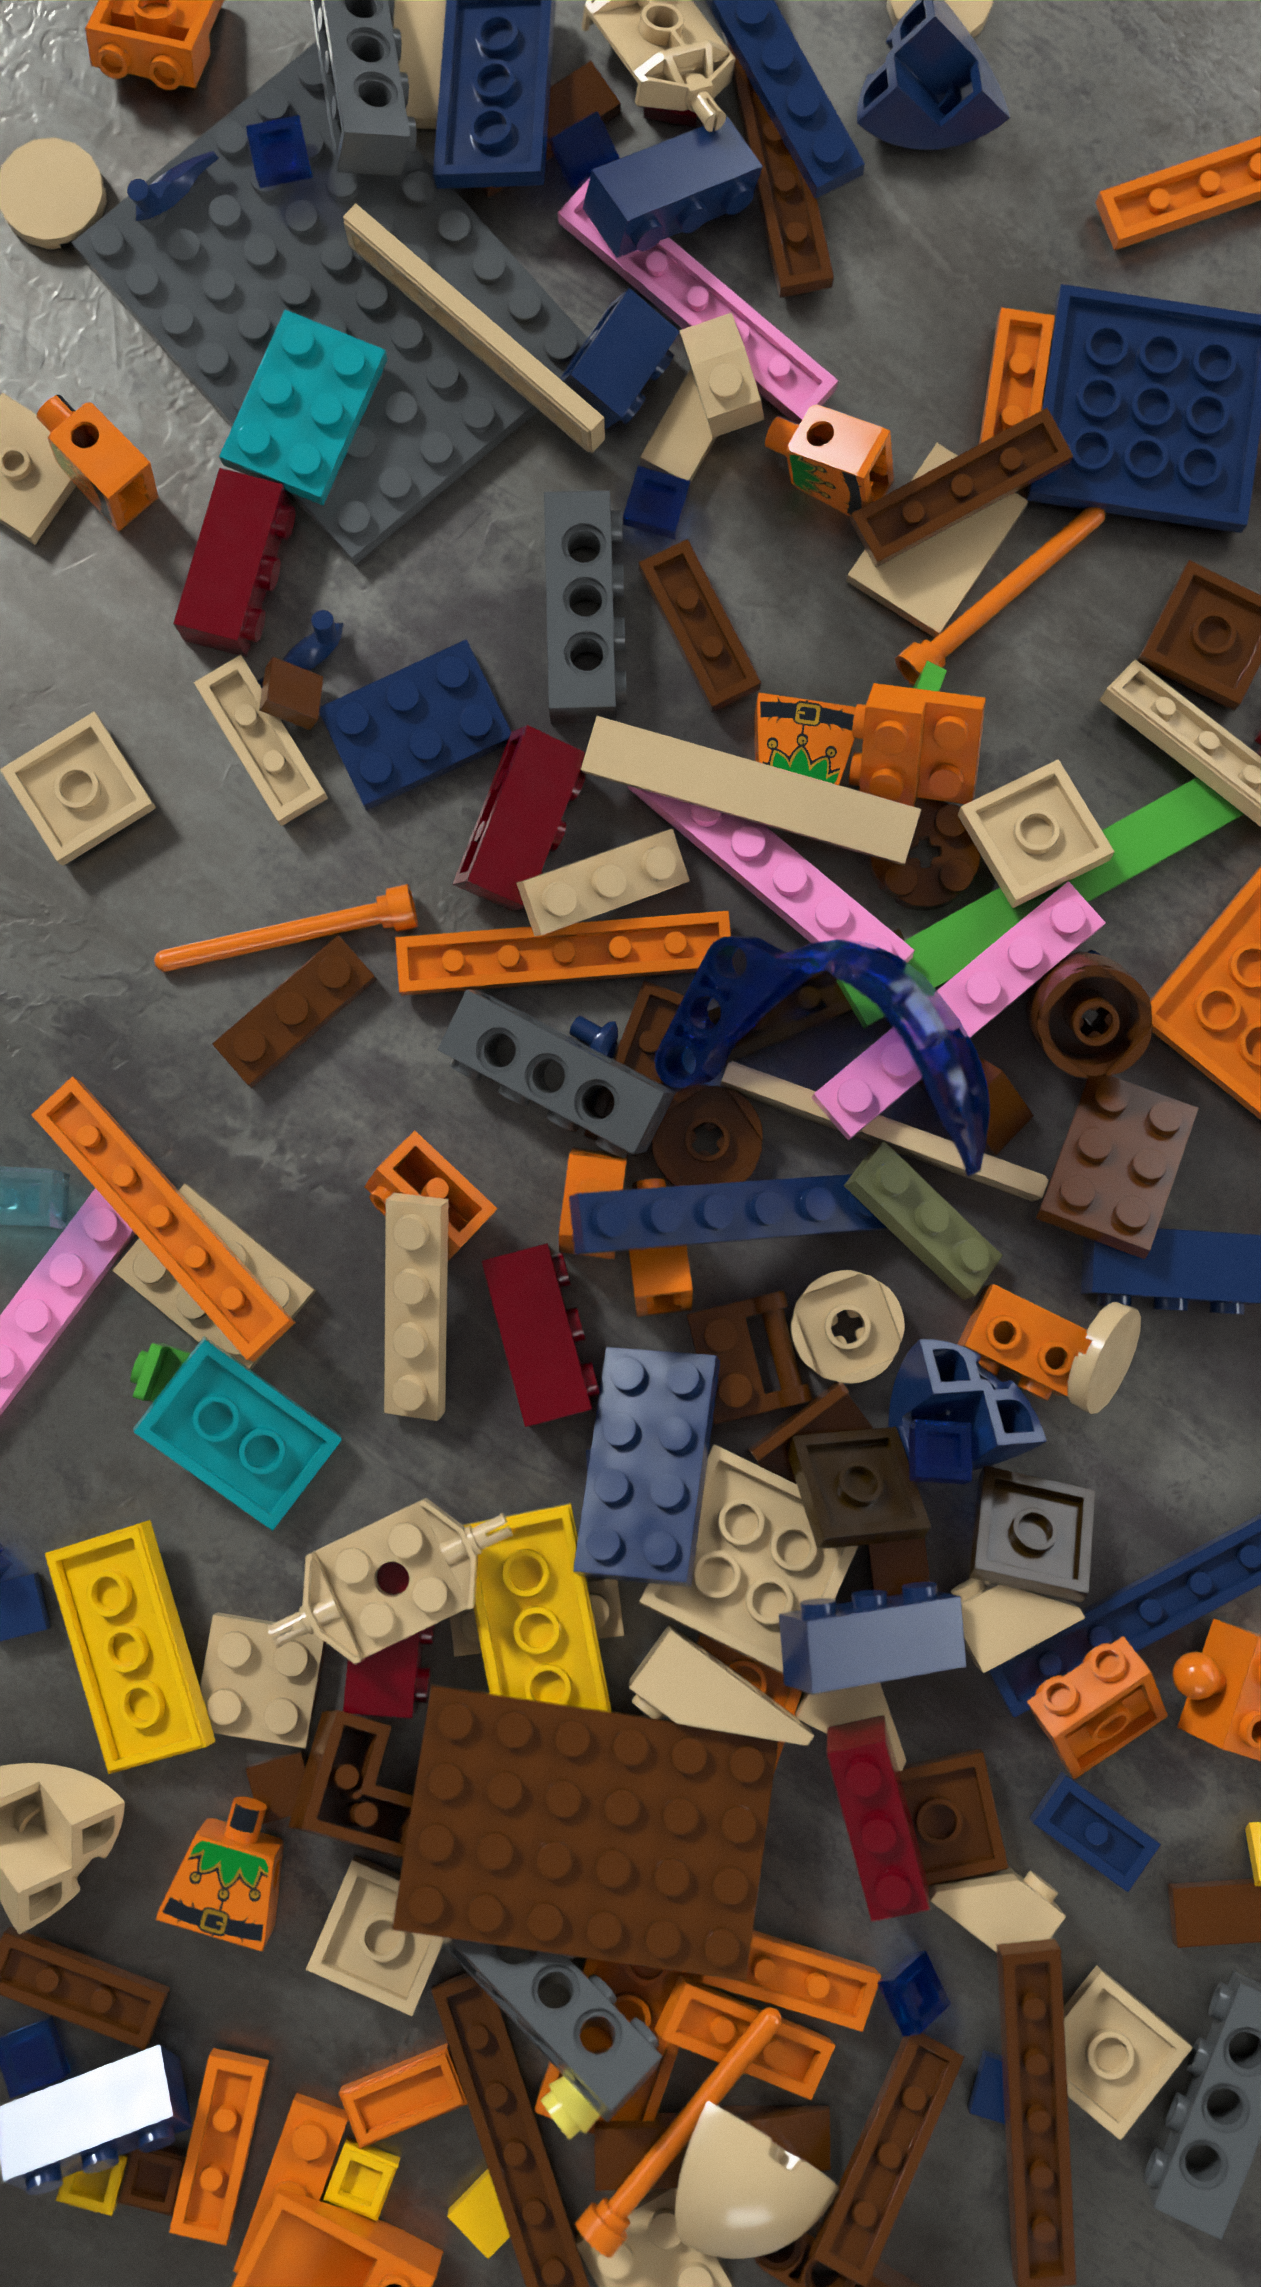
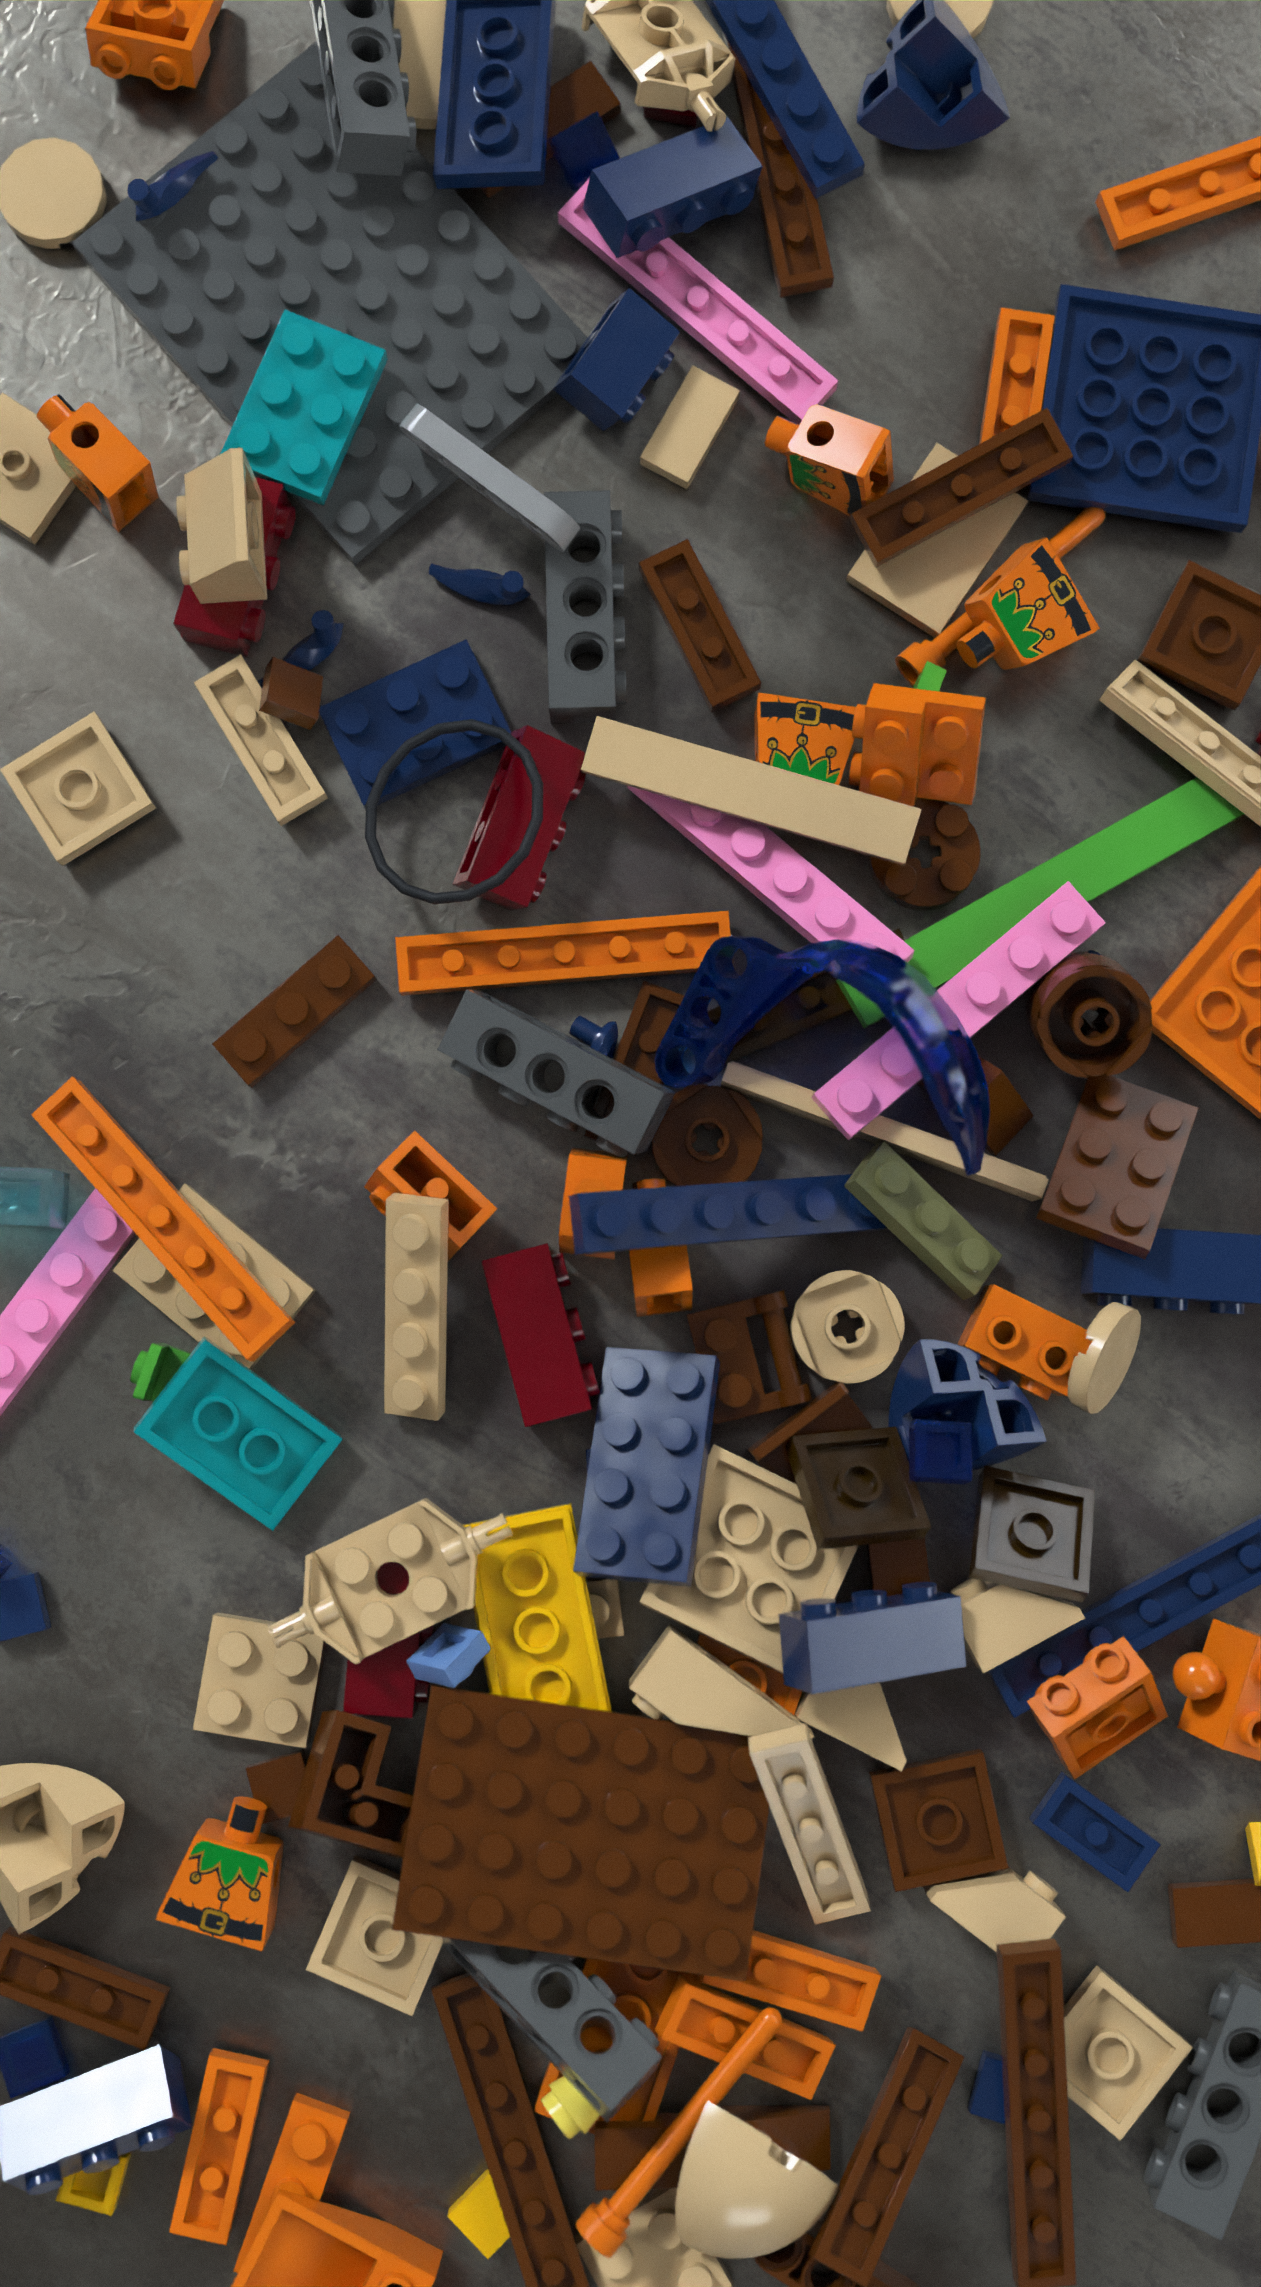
(130, 1647): yellow tile -> none
(153, 2179): reddish brown tile -> none
(223, 531): none -> tan slope
(279, 151): clear blue plate -> none
(362, 2179): yellow tile -> none
(391, 910): orange piece -> none
(403, 2095): orange tile -> none
(448, 1655): none -> medium blue plate
(474, 329): tan tile -> none
(482, 584): none -> dark blue bar
(489, 477): none -> light grey beam
(511, 865): none -> black piece
(603, 882): tan plate -> none
(656, 502): clear blue plate -> none
(722, 375): tan slope -> none
(809, 1823): none -> tan plate
(877, 1818): dark red brick -> none
(914, 1993): clear blue plate -> none
(1025, 610): none -> orange torso
(1035, 833): tan plate -> none

